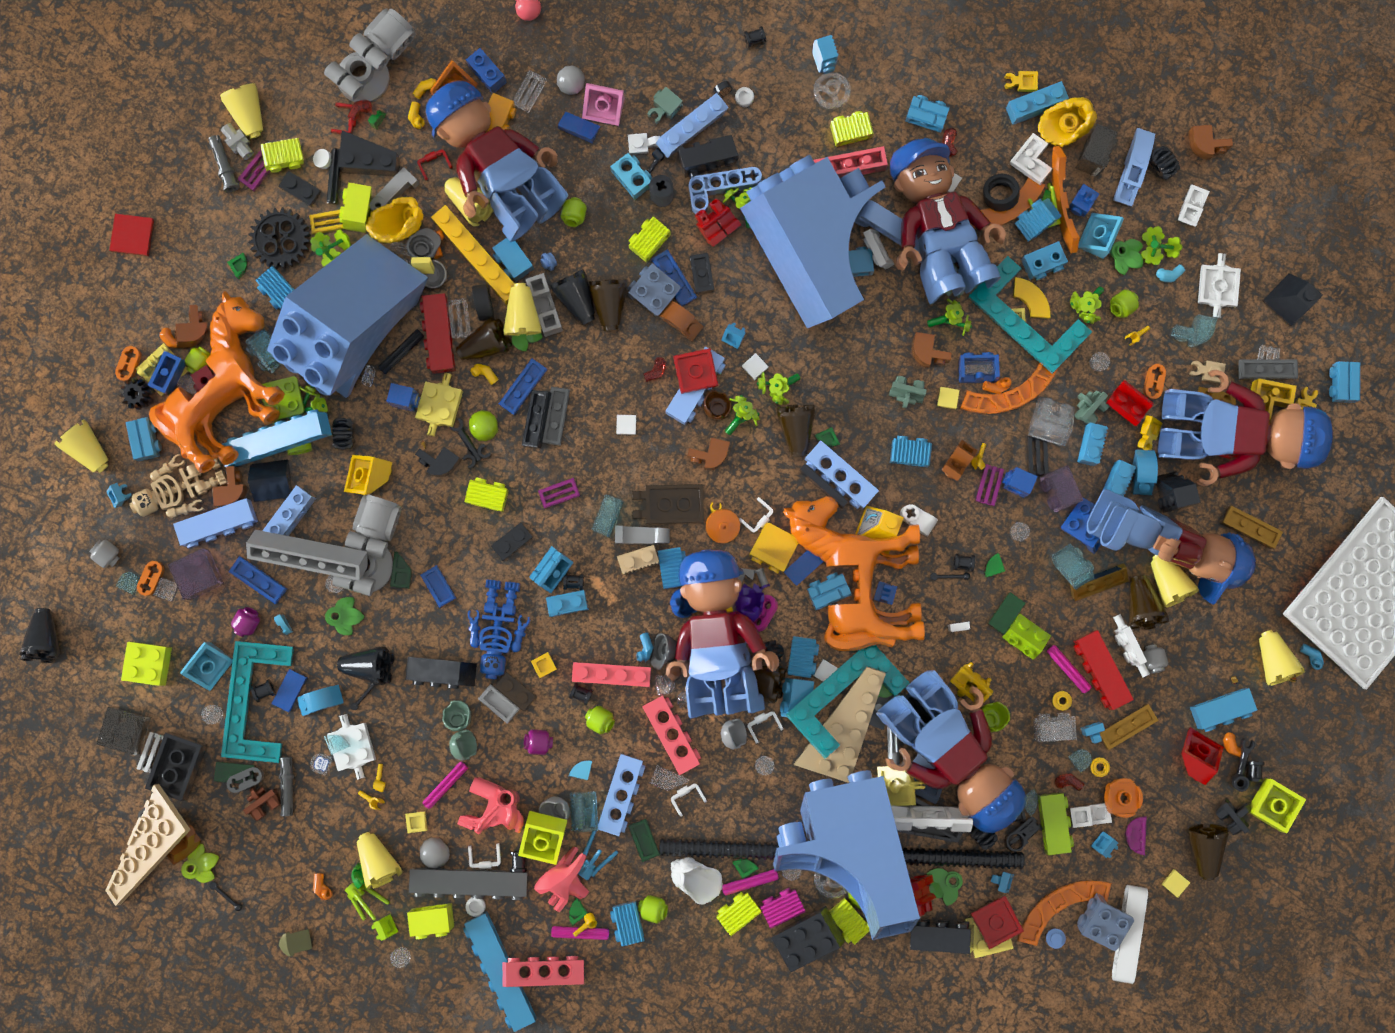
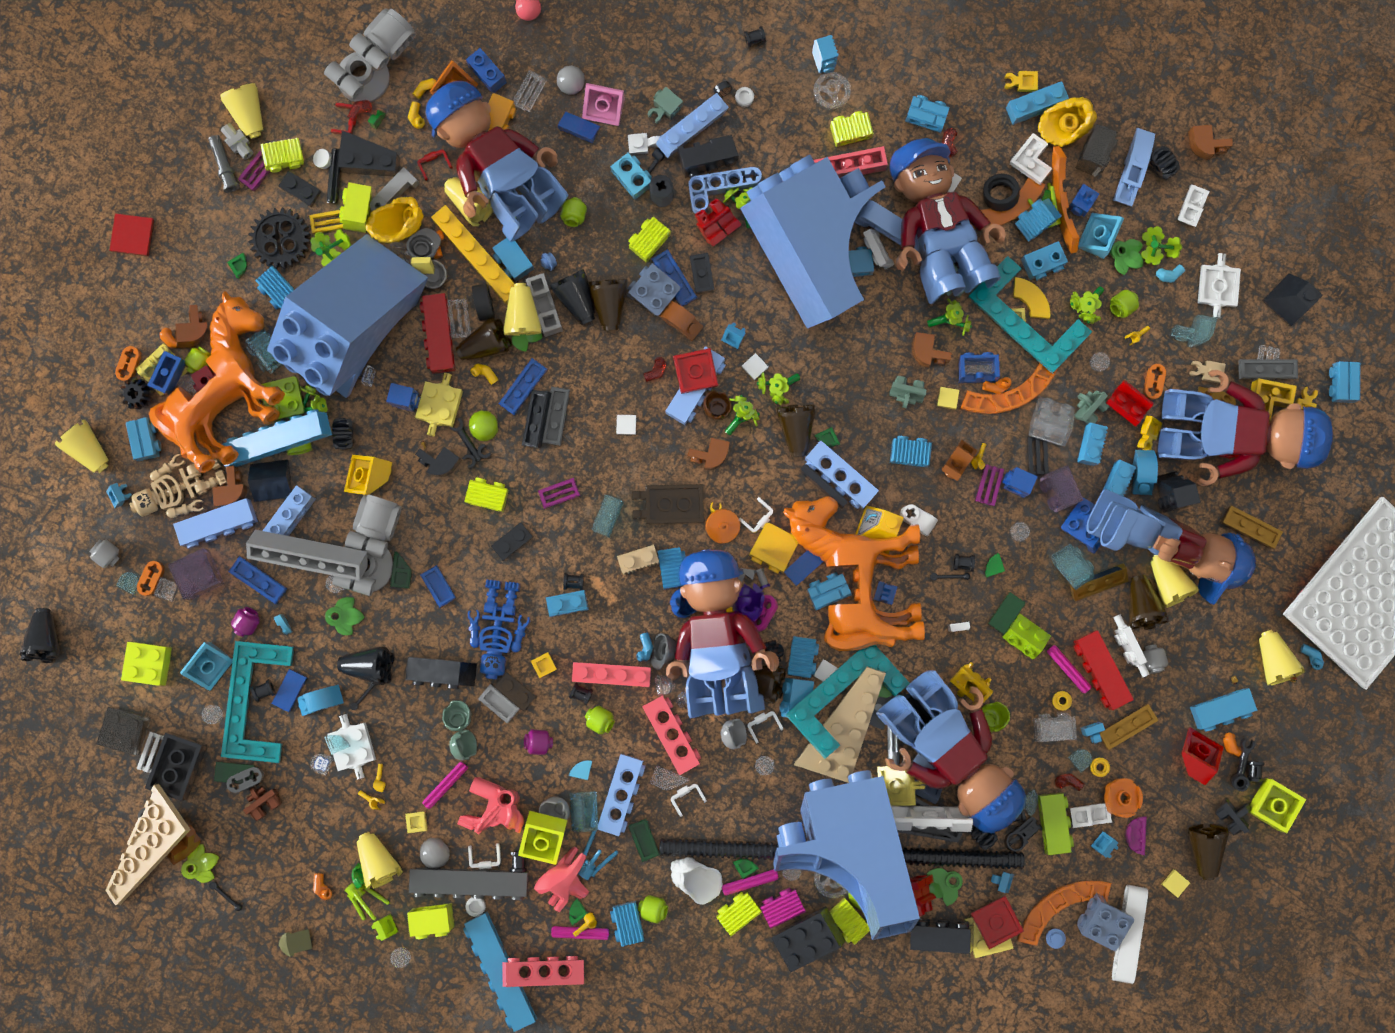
(286, 792): dark grey pin -> none
(401, 351): black axle -> none
(551, 569): dark azure brick -> none
(641, 535): light grey leg -> none

